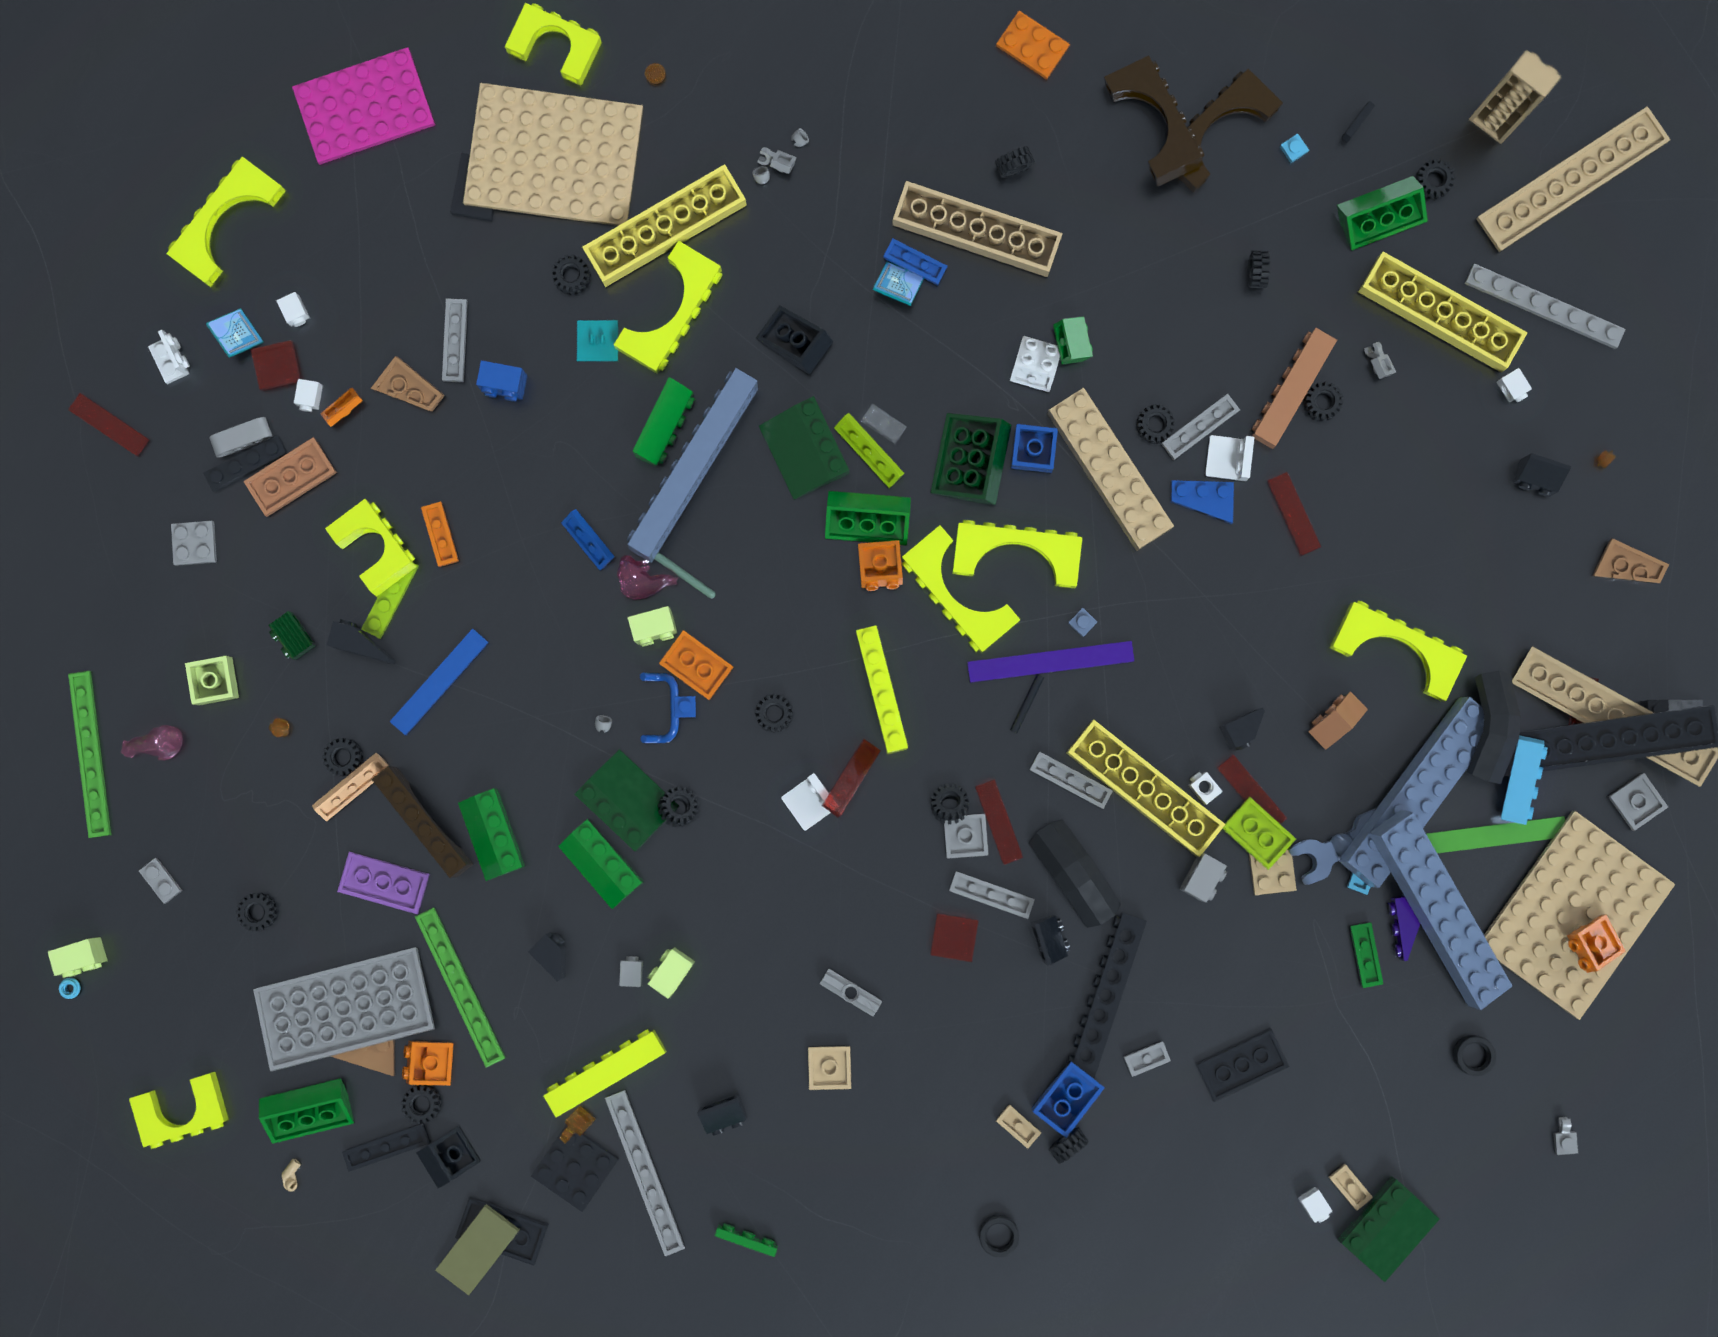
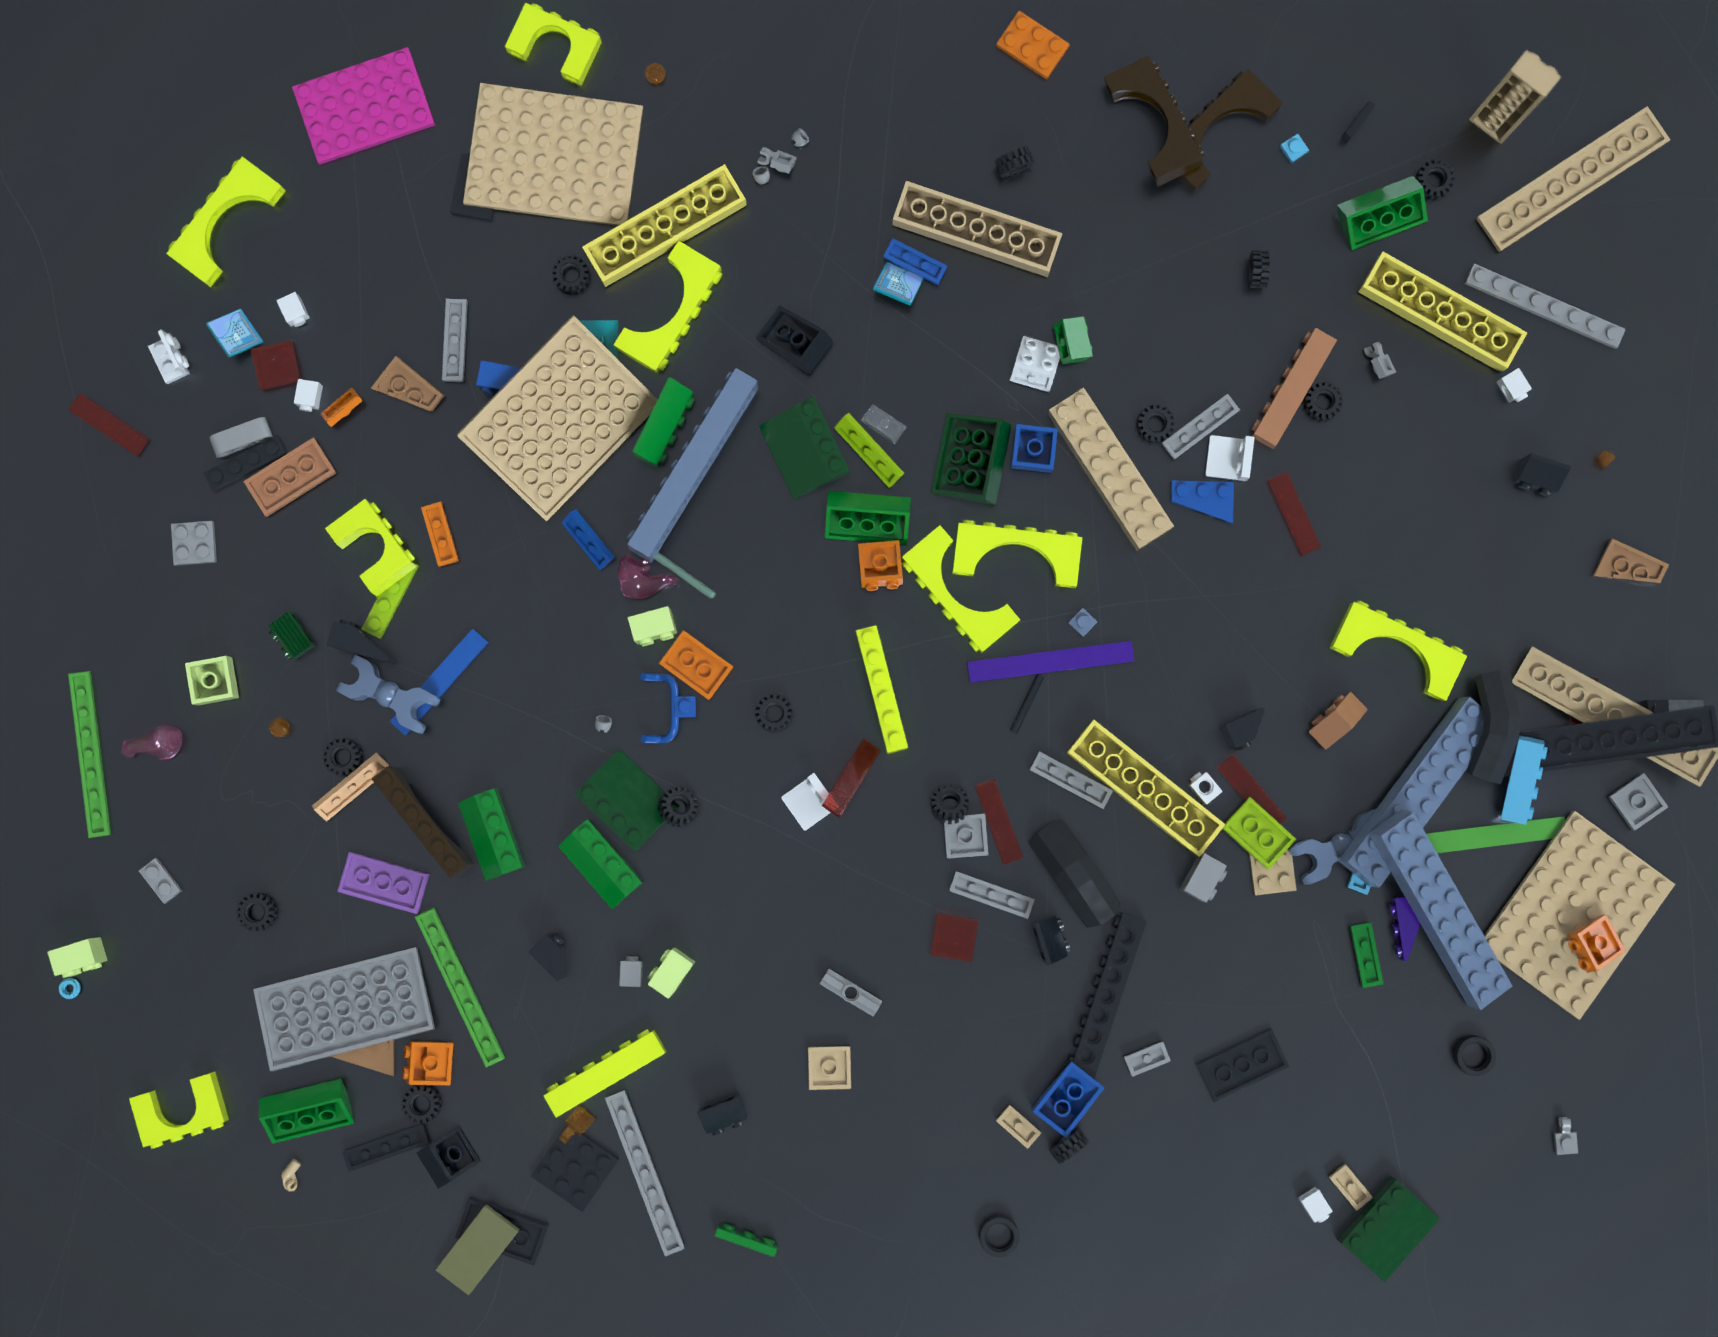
(387, 694): none -> sand blue piece
(558, 418): none -> tan plate

